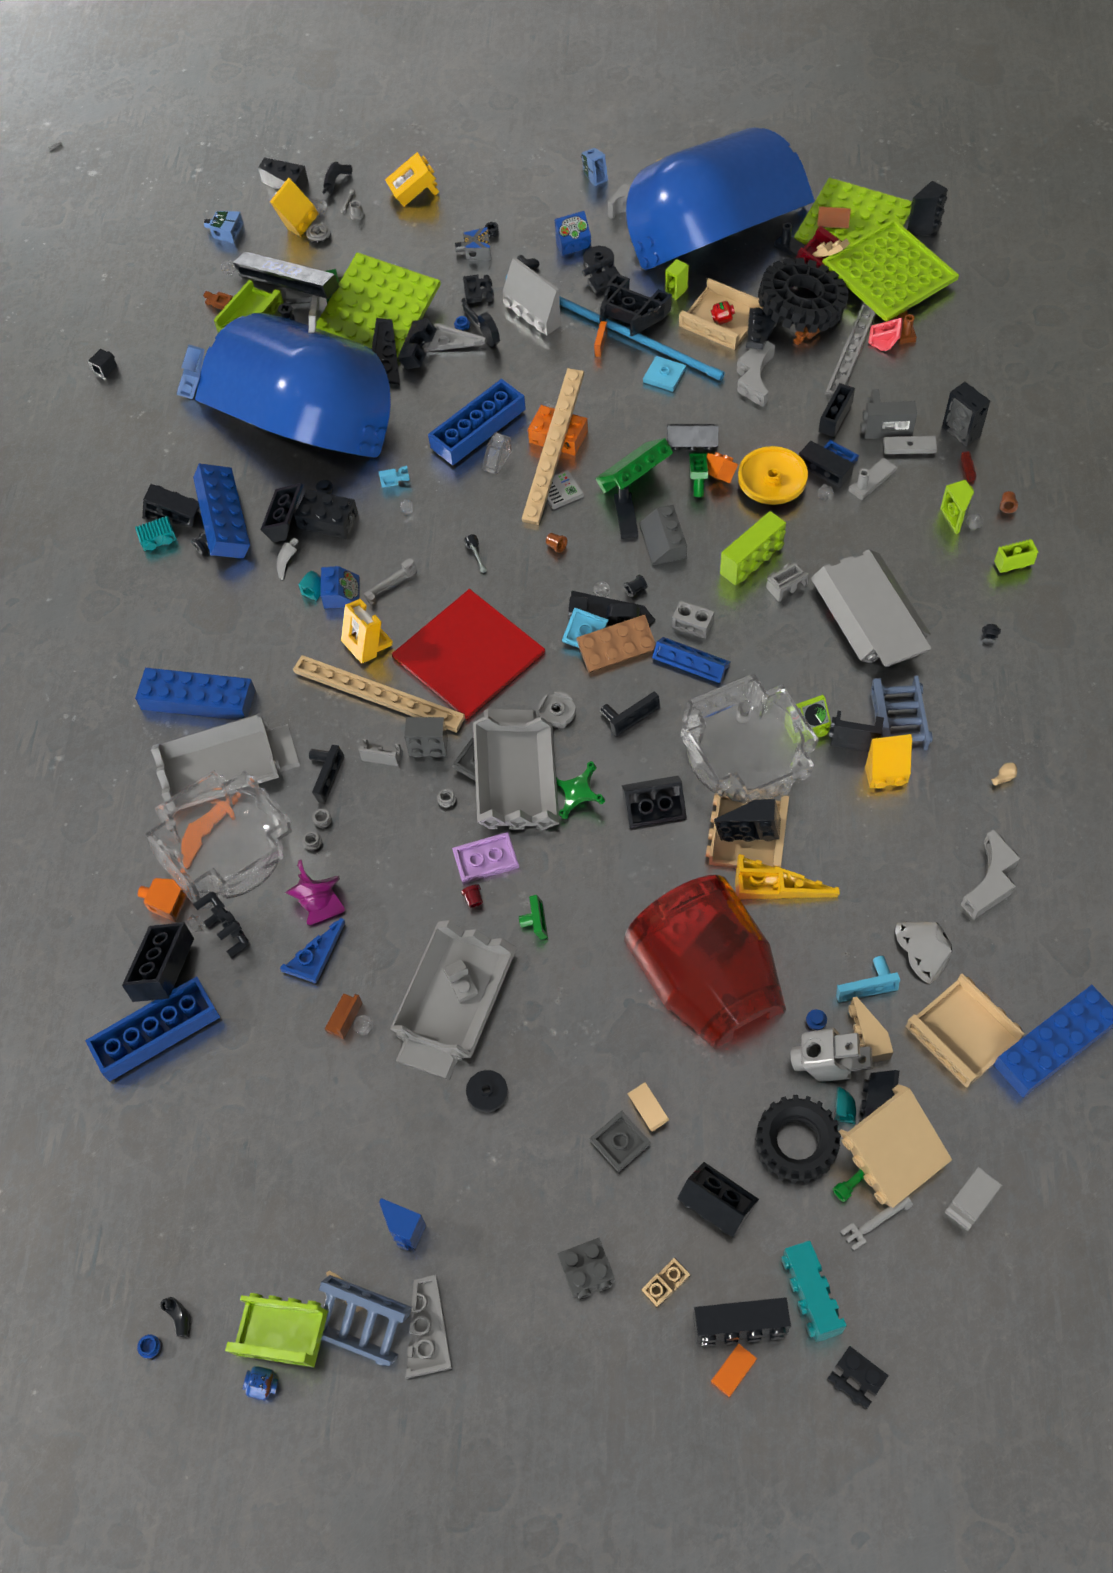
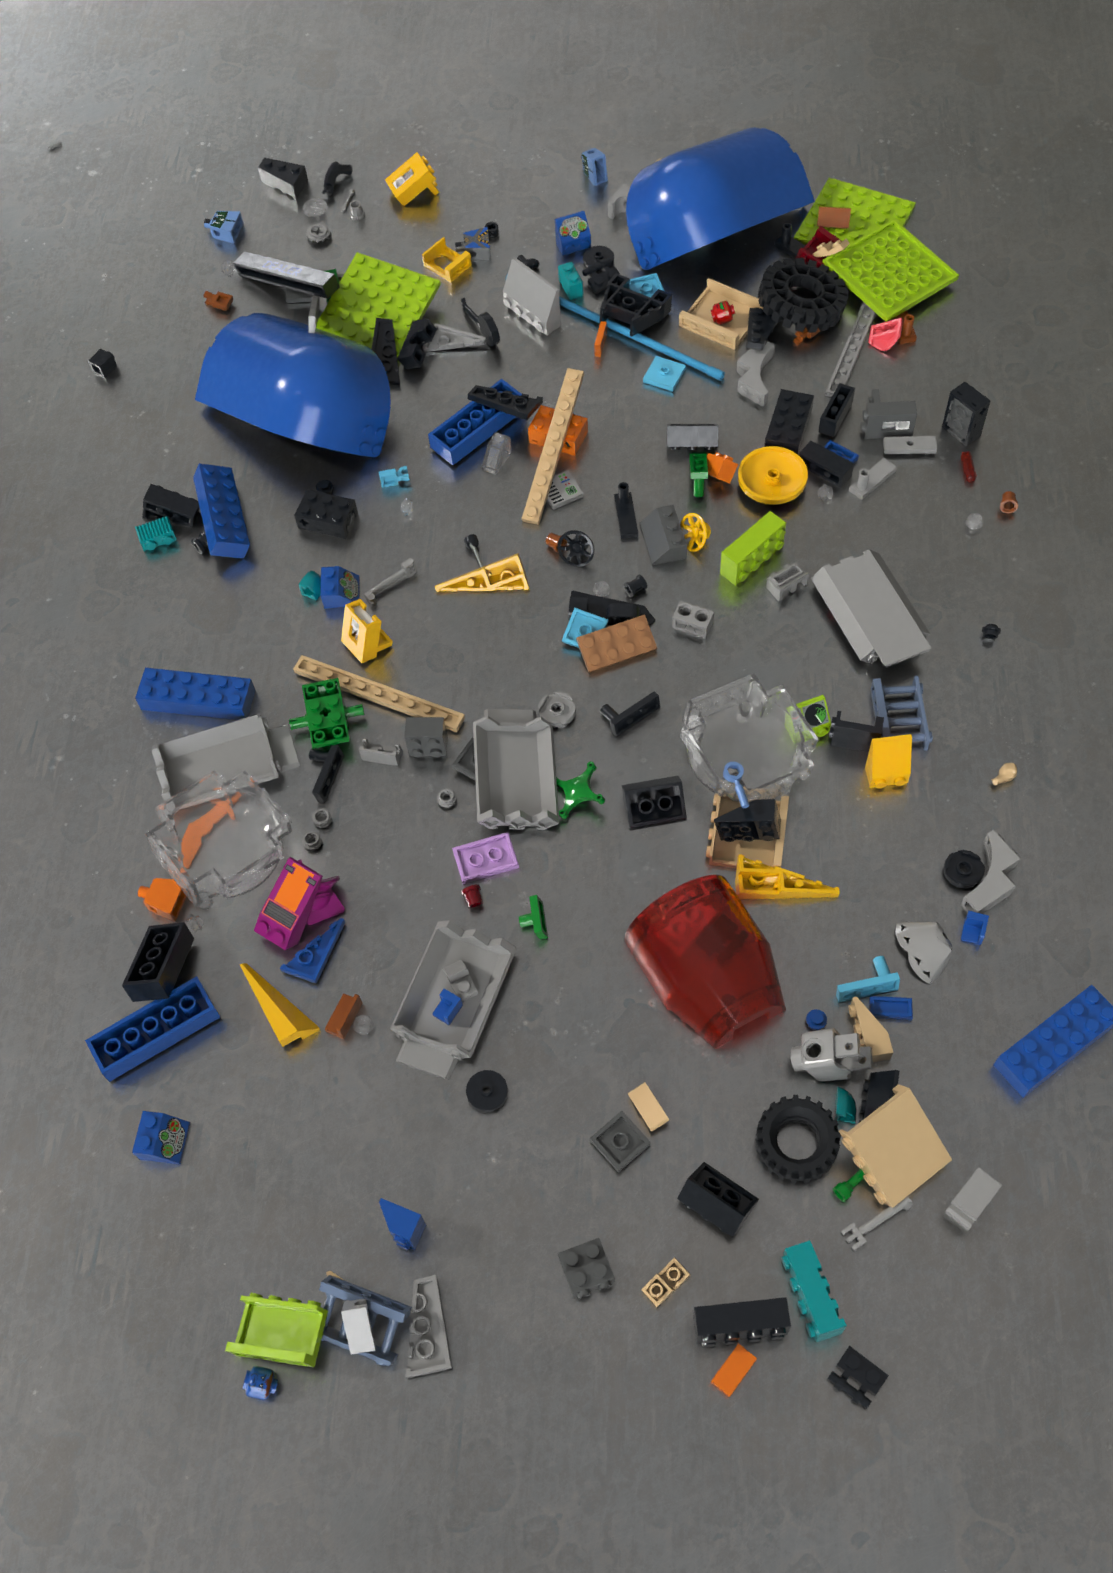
(149, 1346): blue plate -> none
(160, 1138): none -> blue slope
(178, 1314): black arm -> none
(192, 368): medium blue panel -> none
(230, 925): black plate -> none
(248, 301): lime panel -> none
(281, 512): black slope -> none
(282, 1015): none -> yellow wedge
(285, 554): light grey bar -> none
(287, 312): black bush -> none
(289, 905): none -> slope
(294, 208): yellow slope -> none
(326, 713): none -> green slope
(358, 1326): none -> hinge
(448, 1007): none -> blue panel
(454, 269): none -> yellow panel
(462, 323): blue plate -> none
(468, 653): red tile -> none
(474, 292): black plate -> none
(500, 575): none -> yellow wedge
(515, 405): none -> black wing
(570, 281): none -> teal brick
(577, 547): none -> black wheel
(634, 465): green panel -> none
(646, 284): none -> medium azure plate
(676, 278): lime brick -> none
(690, 659): blue fence -> none
(697, 531): none -> yellow wheel
(735, 779): none -> medium blue piece
(789, 420): none -> black brick
(891, 1007): none -> blue tile
(927, 210): black slope -> none
(956, 503): lime slope -> none
(964, 860): none -> black plate
(965, 1030): tan panel -> none
(974, 927): none -> blue panel
(1016, 555): lime brick -> none

